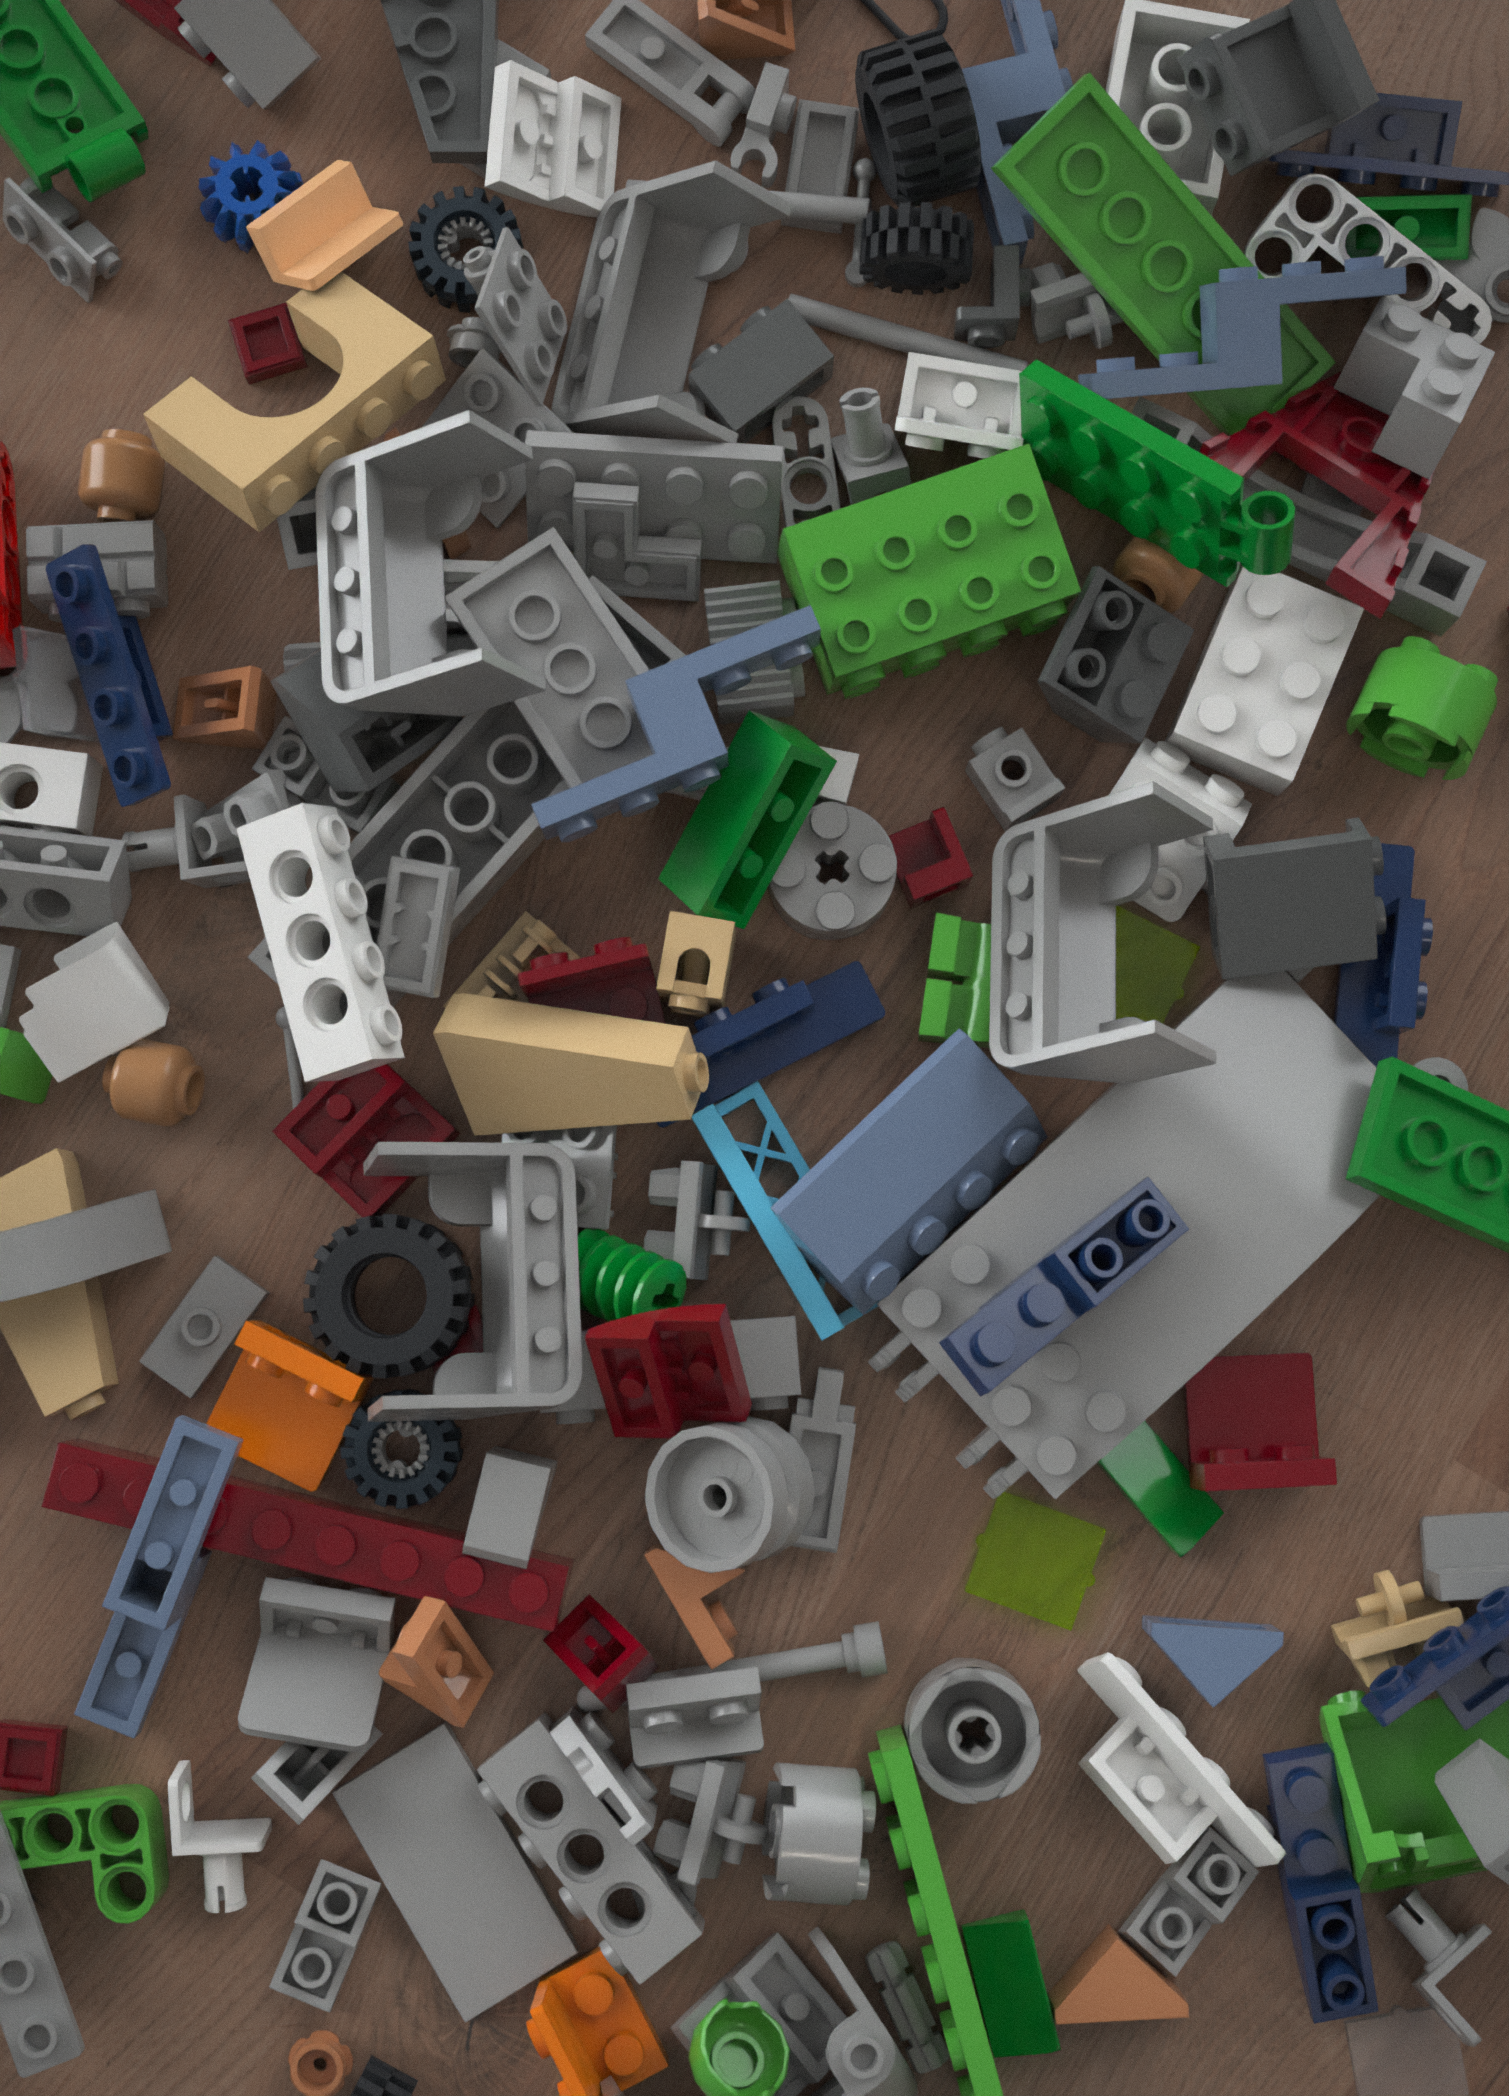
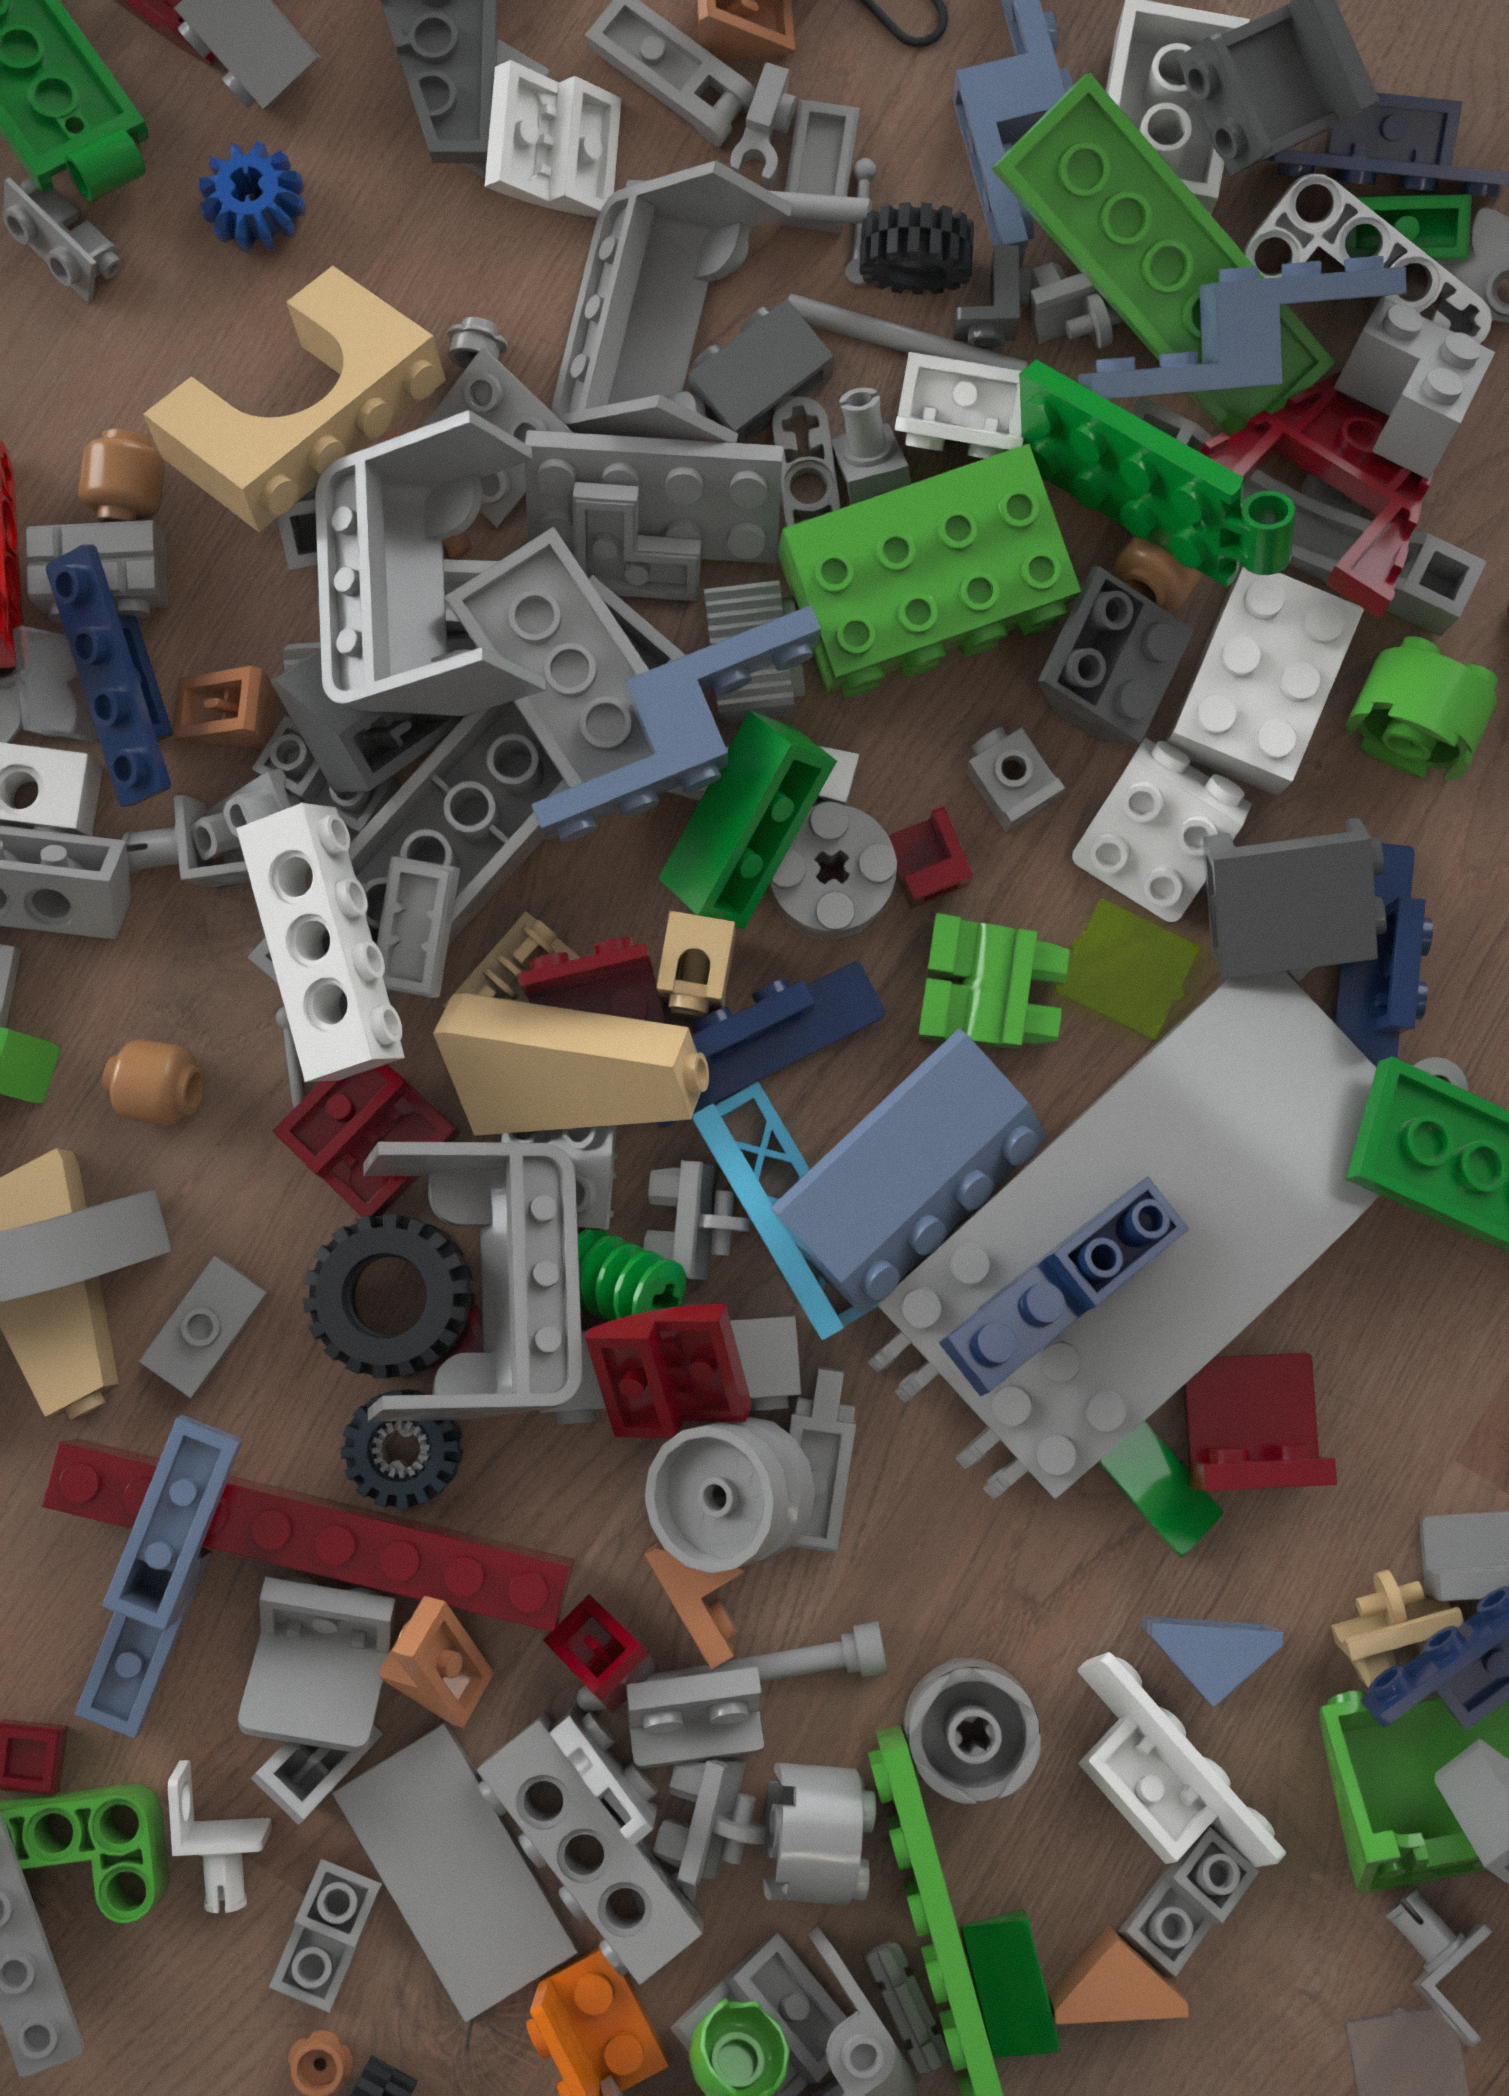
(93, 1003): white piece -> none
(267, 343): dark red tile -> none
(288, 1404): orange bracket -> none
(321, 228): light nougat panel -> none
(440, 235): black bush -> none
(509, 1506): light grey slope -> none
(517, 311): light grey hinge -> none
(918, 118): black tyre -> none
(1035, 1560): clear neon green piece -> none
(1057, 939): light grey windscreen -> none
(1318, 1883): dark blue slope -> none

